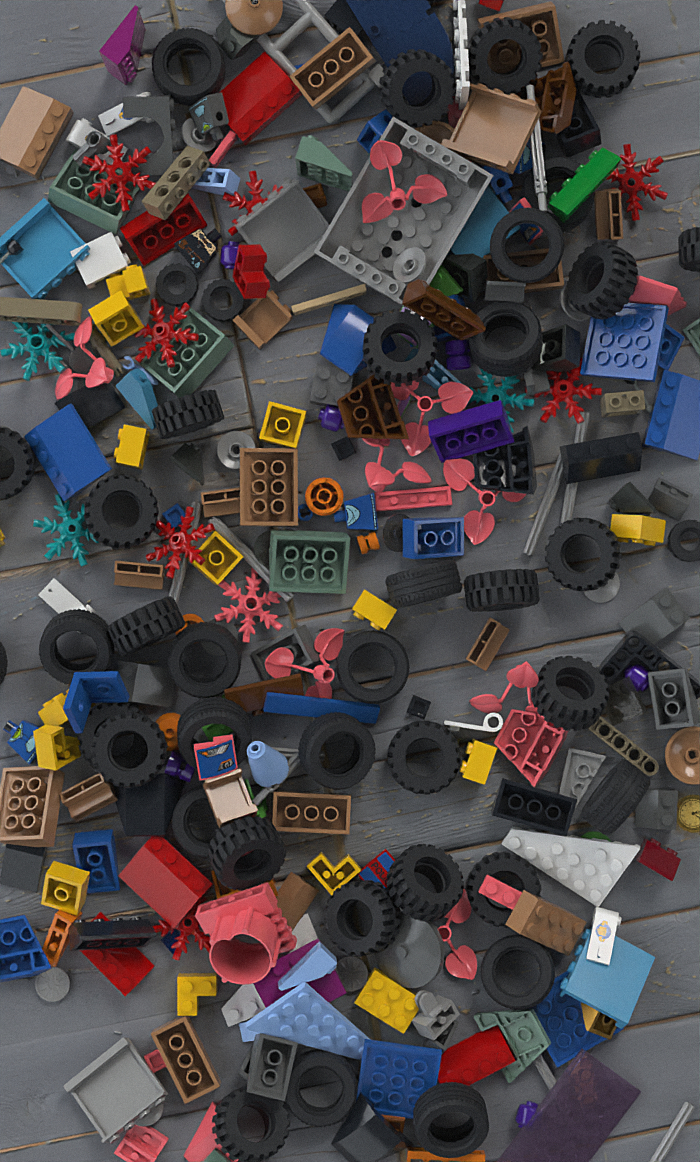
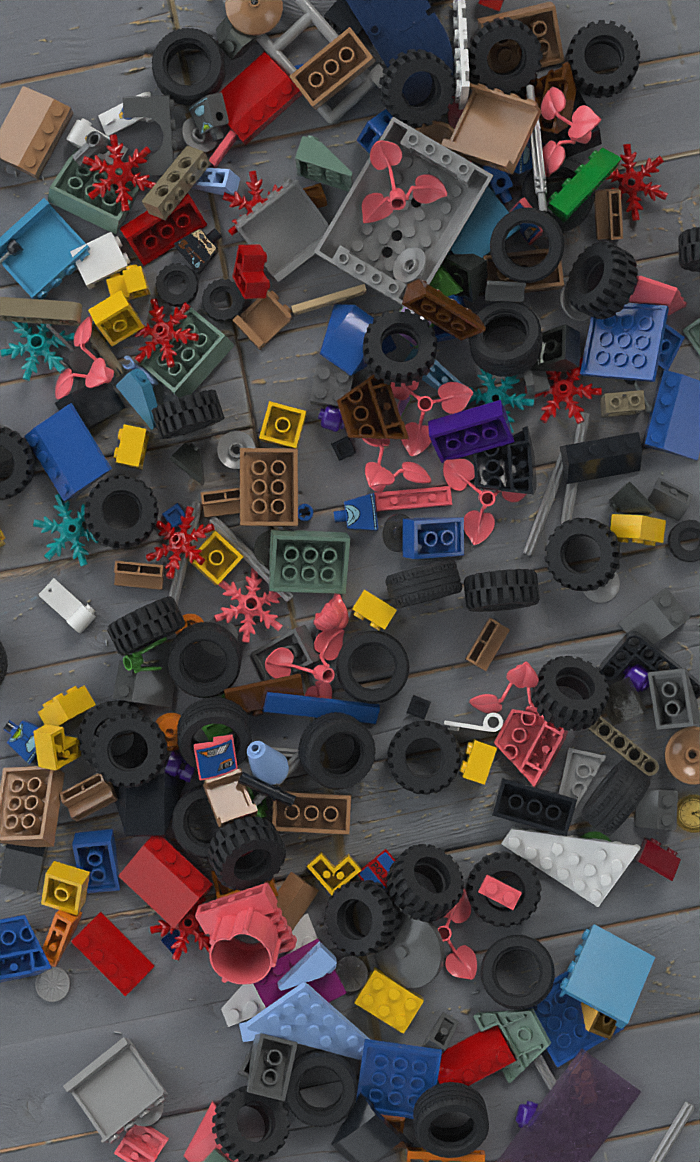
(79, 621): black tyre -> none
(89, 689): blue bracket -> none
(110, 934): black slope -> none
(124, 47): magenta slope -> none
(135, 660): none -> bright green plant
(155, 1061): coral tile -> none
(186, 1058): medium nougat brick -> none
(192, 986): yellow brick -> none
(228, 254): dark purple head -> none
(271, 791): none -> black pin
(324, 496): orange cone -> none
(332, 615): none -> coral hair
(372, 541): orange wheel -> none
(434, 1015): light grey brick -> none
(458, 355): dark purple wheel -> none
(546, 923): medium nougat brick -> none
(583, 123): none -> coral plant
(602, 935): white door -> none

